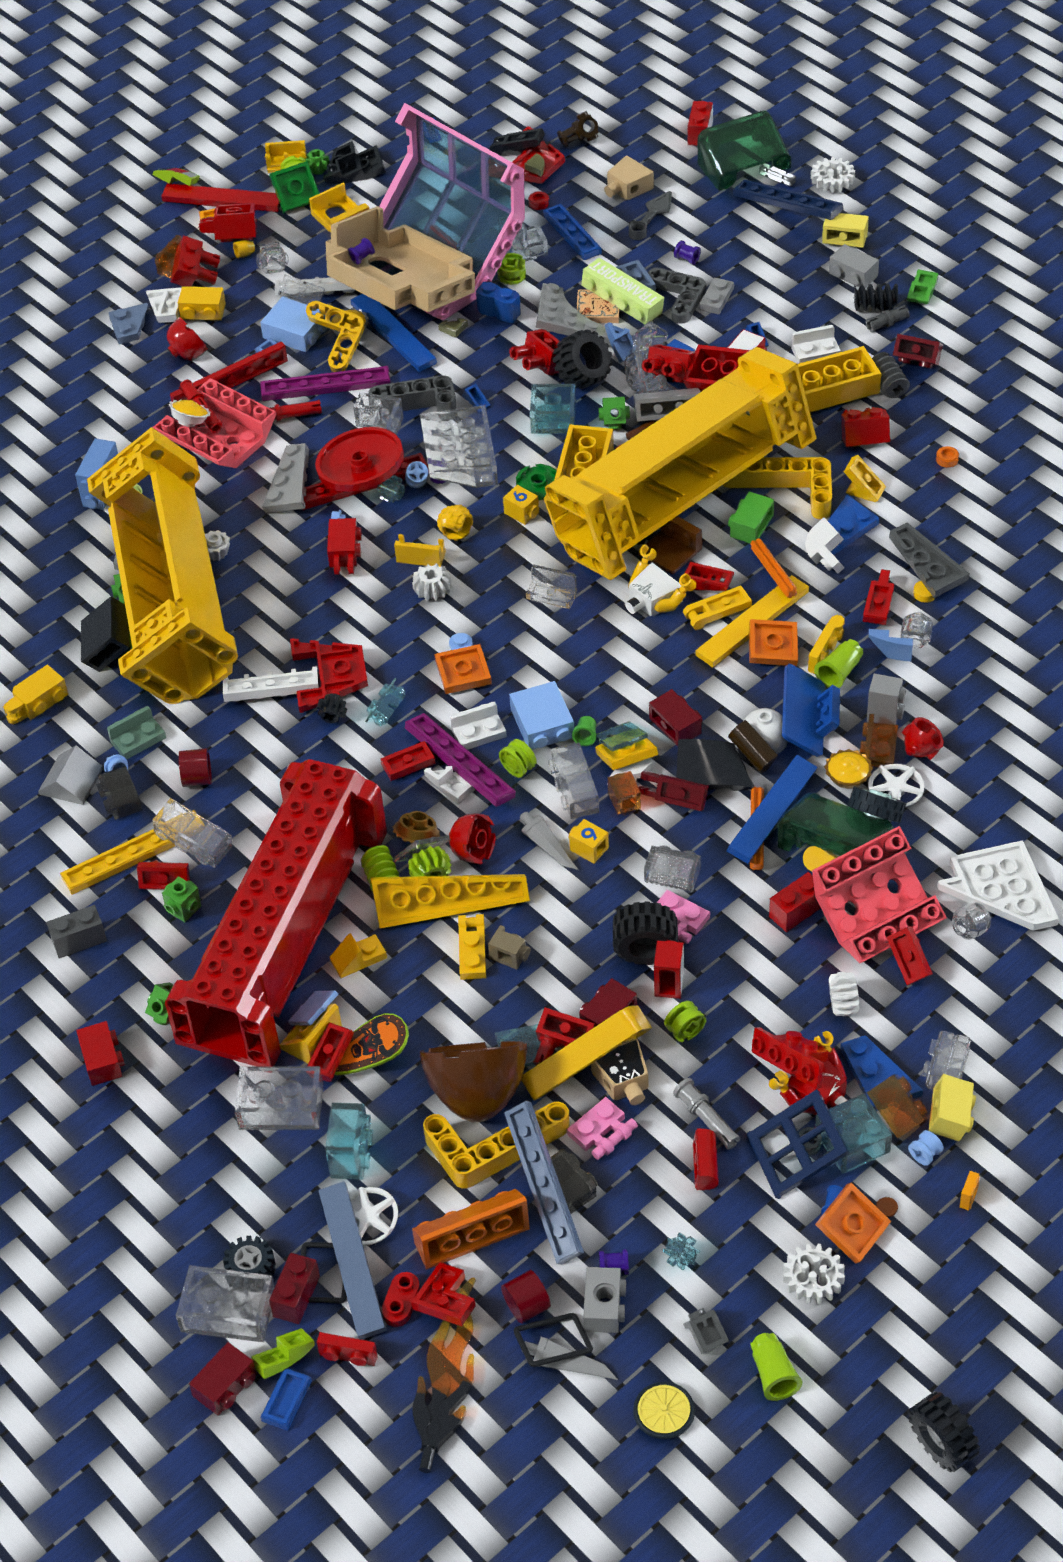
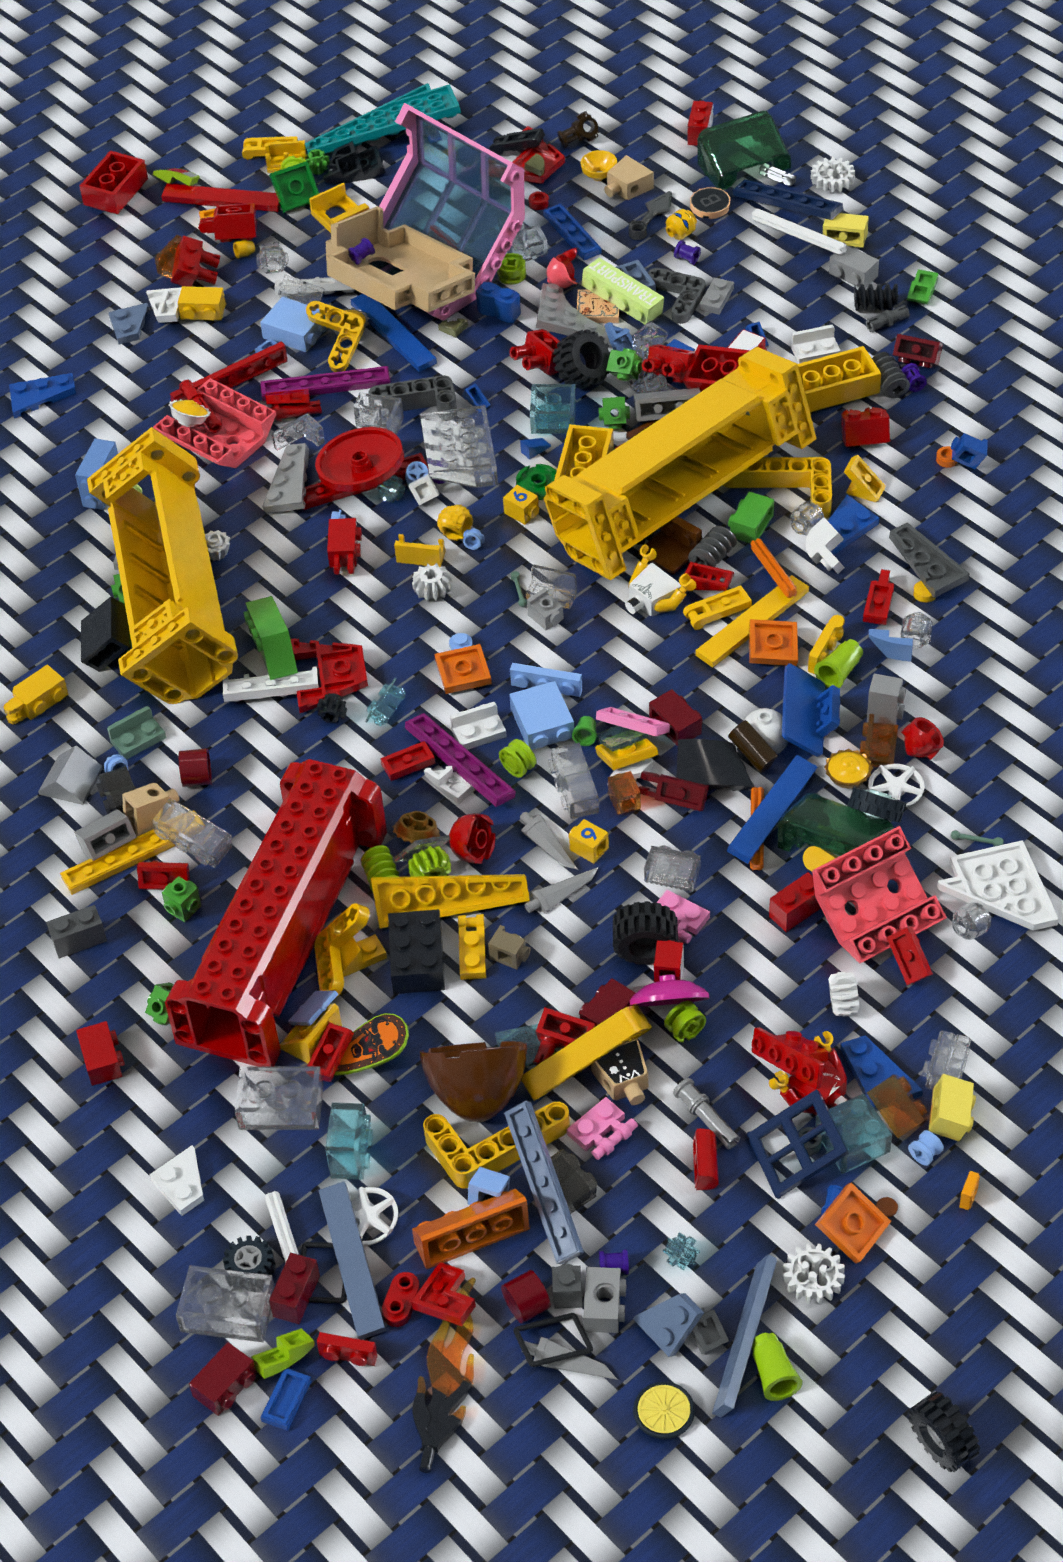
(35, 392): none -> blue wing
(105, 834): none -> light grey brick
(113, 182): none -> red brick
(144, 804): none -> tan torso
(180, 1181): none -> white wing
(184, 341): red cylinder -> none
(256, 146): none -> yellow plate
(270, 637): none -> bright green wedge
(281, 1224): none -> white axle
(289, 396): none -> red wing
(296, 429): none -> clear bracket
(331, 940): none -> yellow beam
(379, 122): none -> teal wing
(416, 951): none -> black brick
(423, 489): none -> white plate
(470, 542): none -> light blue plate
(487, 1182): none -> light blue panel
(515, 576): none -> sand green hinge
(531, 676): none -> light blue plate
(533, 447): none -> blue piece
(544, 609): none -> light grey brick
(553, 894): none -> light grey bar
(561, 270): none -> coral hair
(567, 1286): none -> dark grey brick
(597, 161): none -> yellow piece
(624, 364): none -> bright green brick
(633, 721): none -> bright pink tile
(668, 992): none -> dark pink dish
(670, 1322): none -> sand blue wing
(681, 224): none -> yellow head
(710, 202): none -> tile
(713, 547): none -> dark grey piece
(744, 1336): none -> sand blue tile
(799, 231): none -> white axle
(805, 517): none -> clear head
(914, 377): none -> dark purple bush
(969, 450): none -> blue brick
(996, 842): none -> sand green hinge

